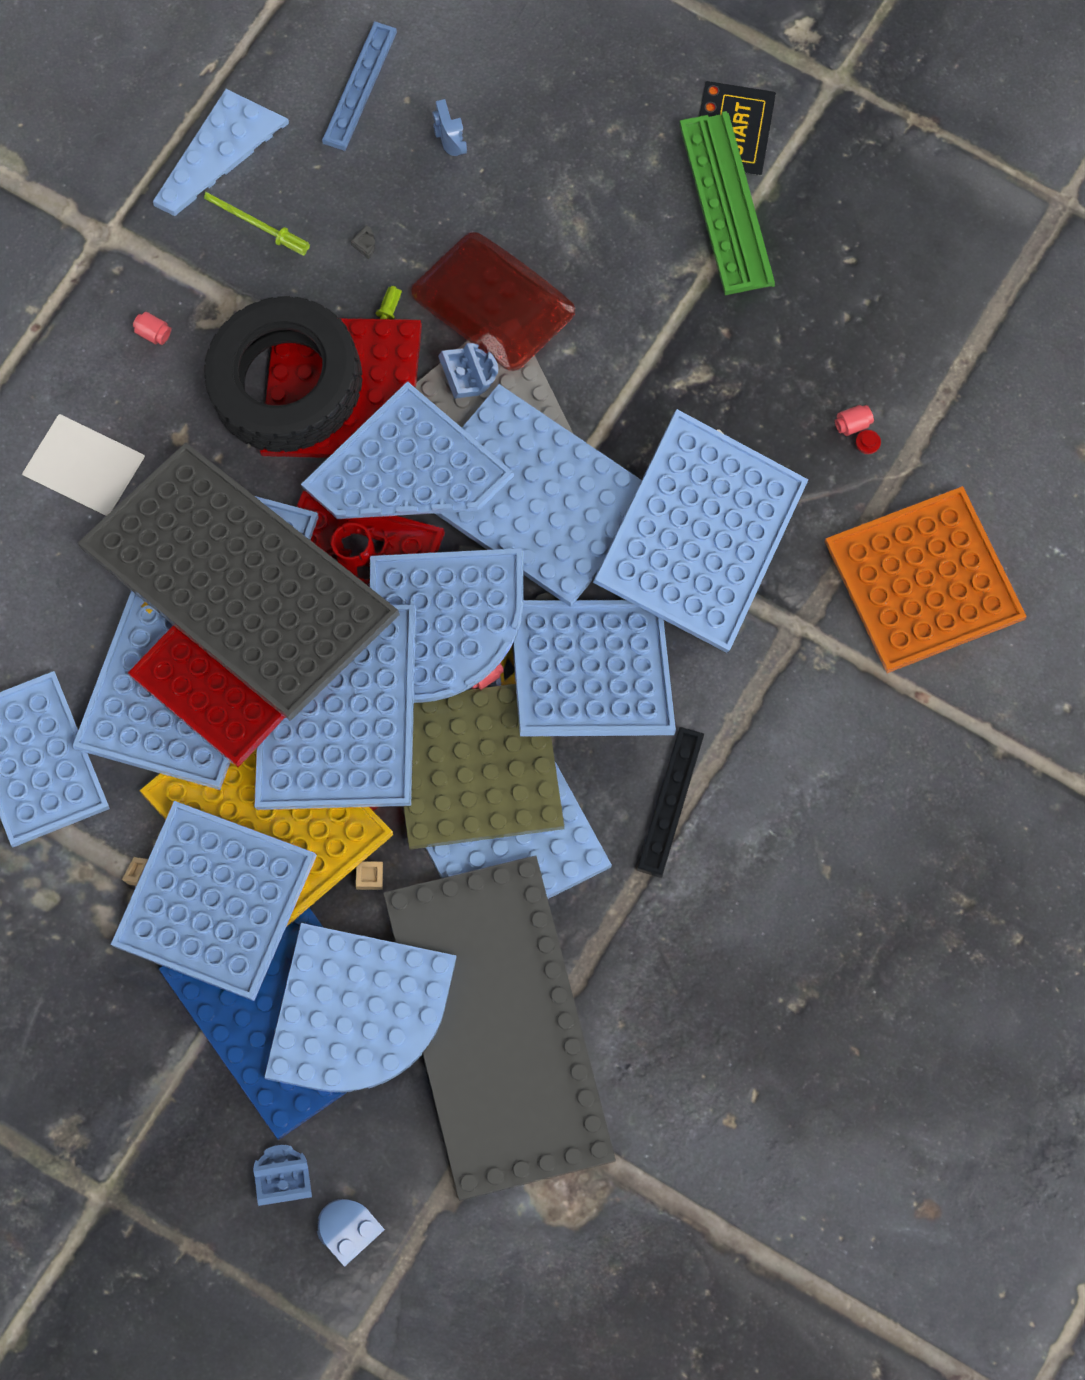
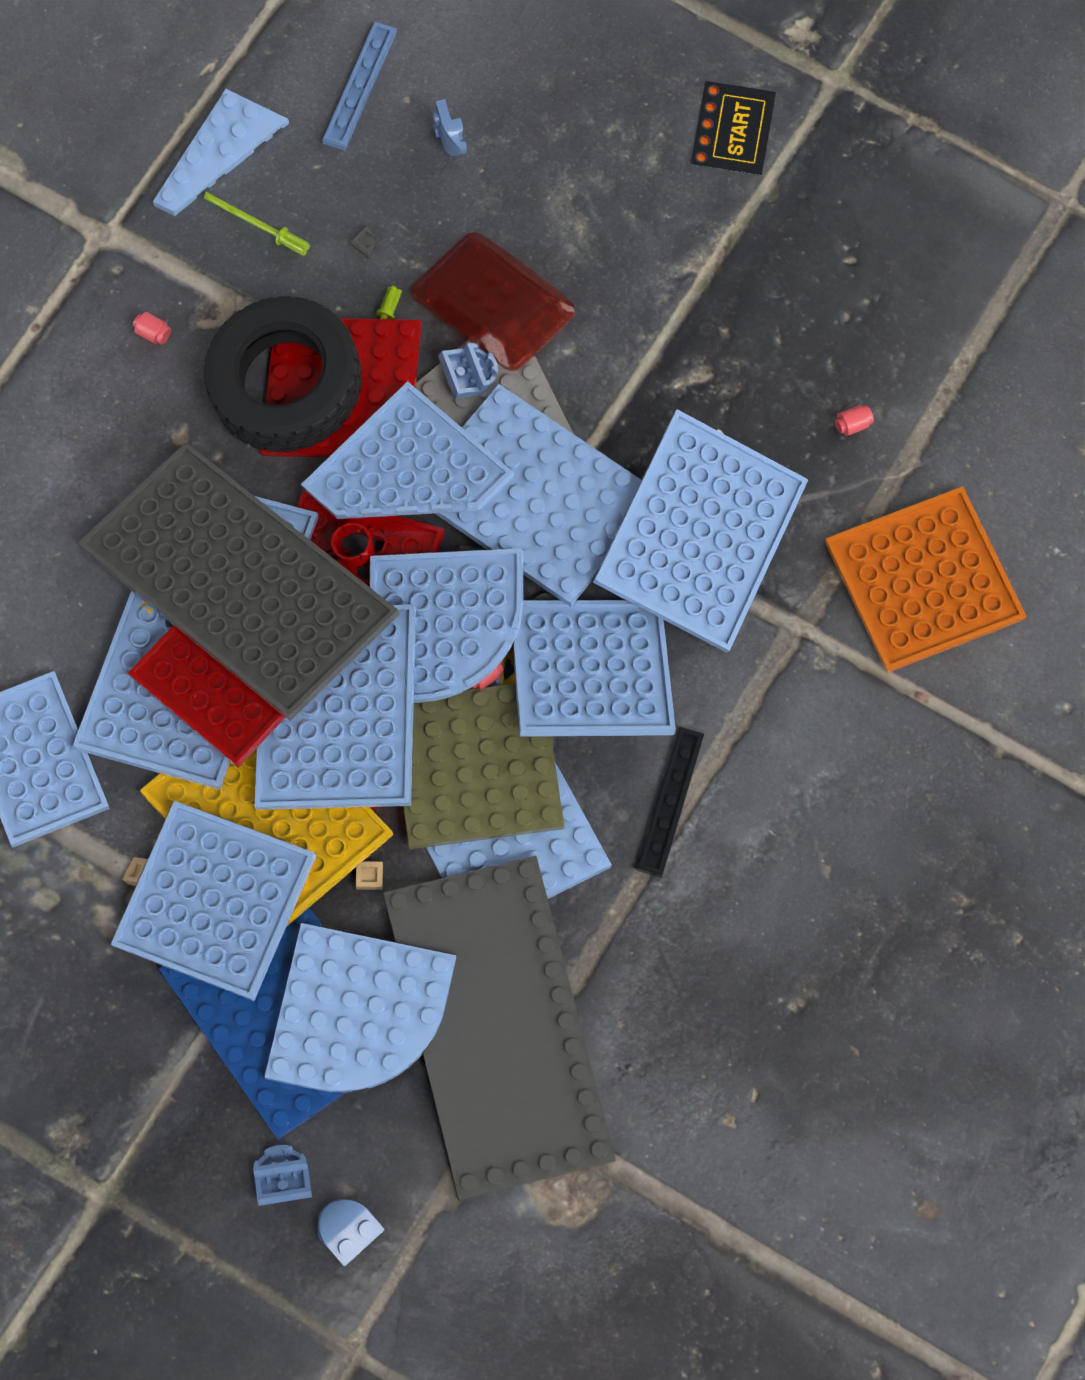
(83, 465): white sticker -> none
(726, 203): bright green plate -> none
(868, 442): red plate -> none

